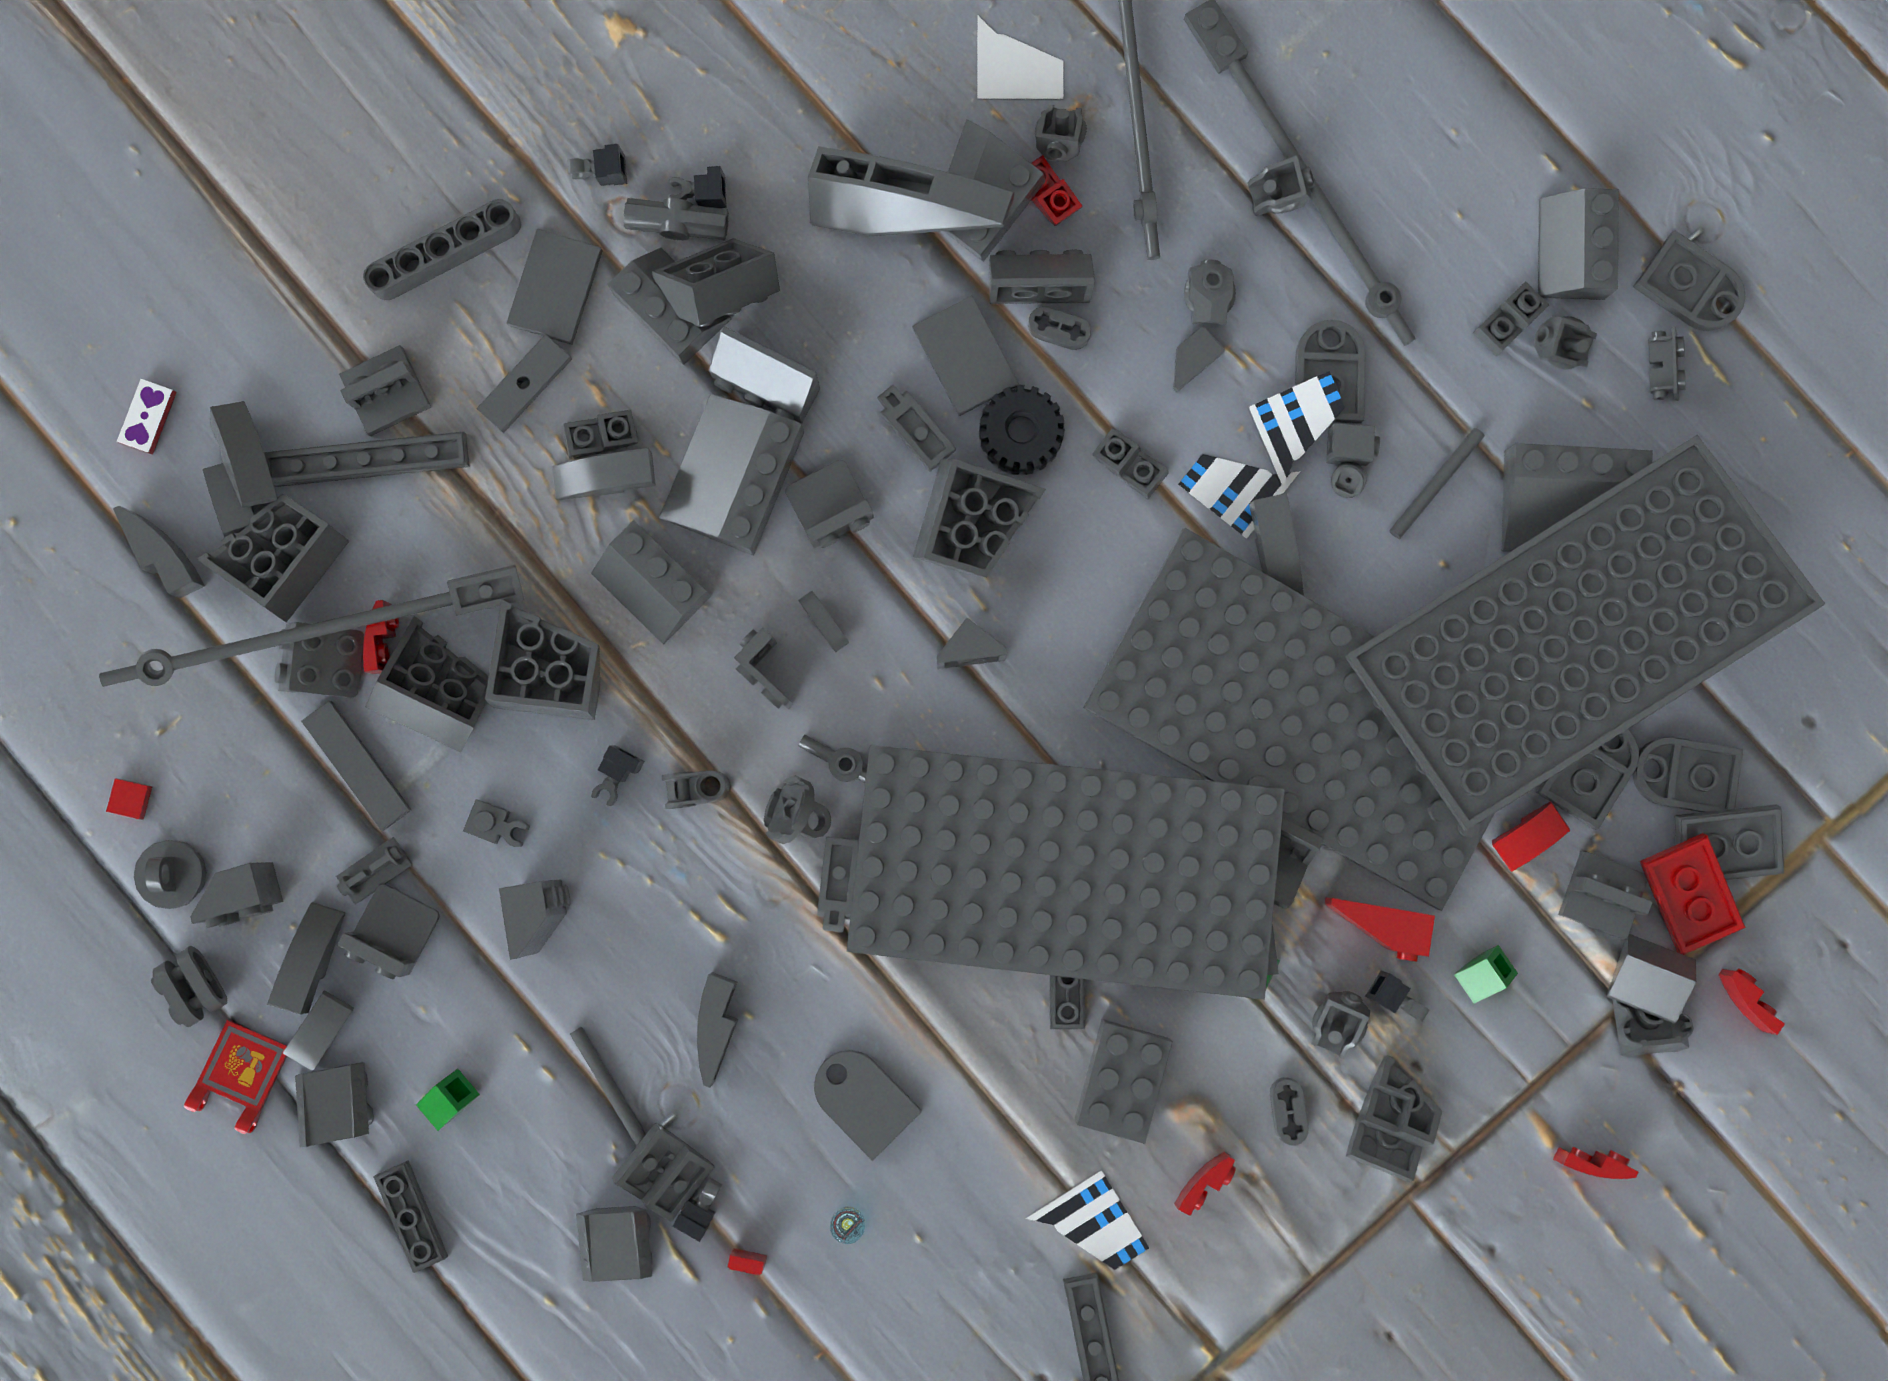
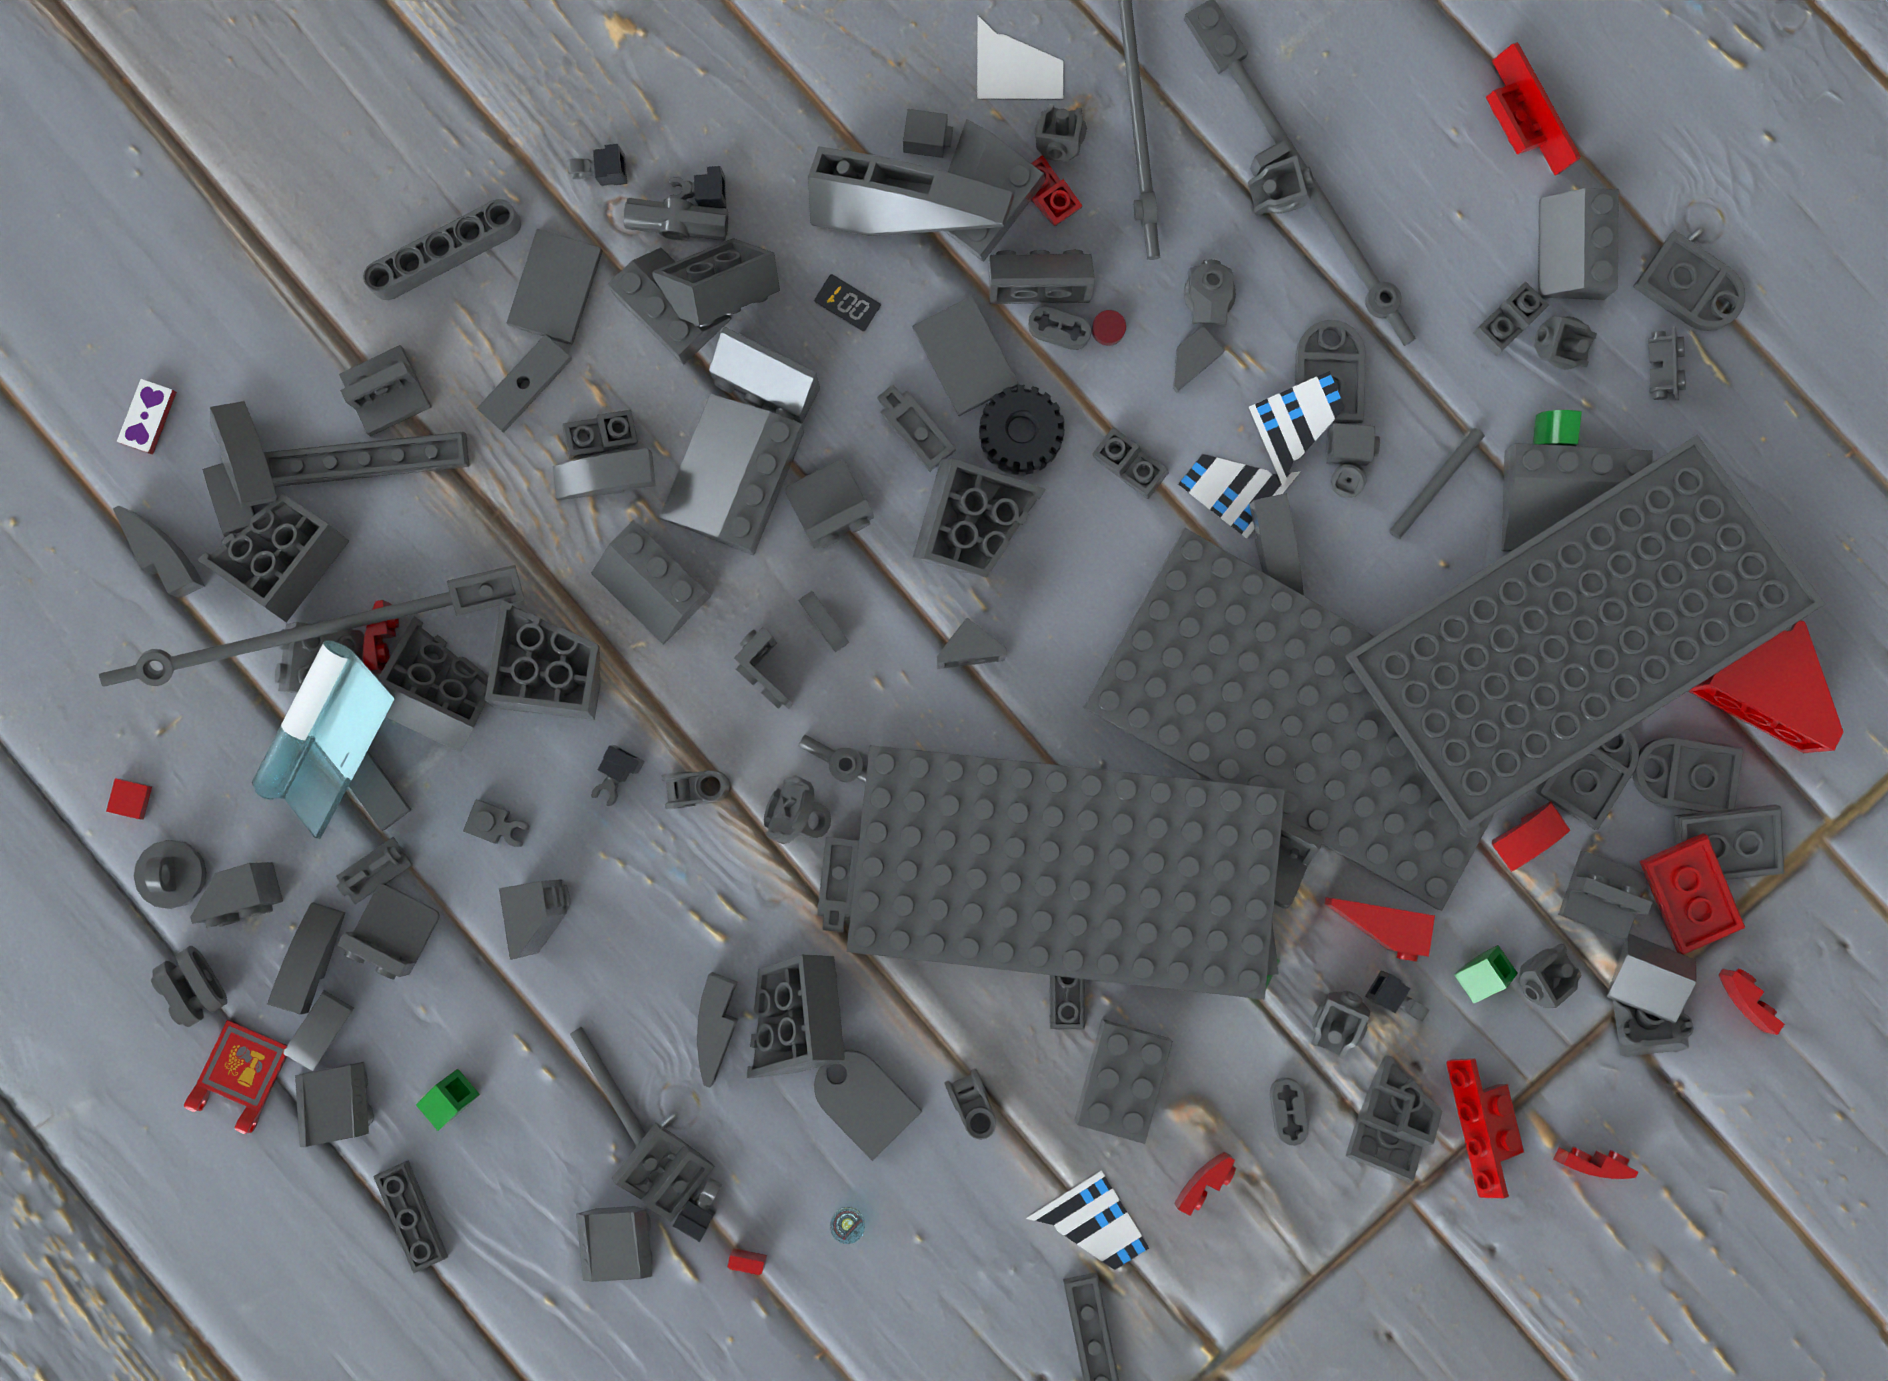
(323, 736): none -> clear light blue door
(797, 1017): none -> dark grey wedge
(847, 302): none -> black sticker
(926, 133): none -> dark grey brick
(971, 1103): none -> dark grey piece
(1108, 327): none -> dark red tile
(1269, 156): none -> dark grey tile
(1487, 1126): none -> red bracket
(1528, 112): none -> red bracket
(1549, 977): none -> dark grey hand
(1557, 427): none -> green brick
(1779, 692): none -> red ladder

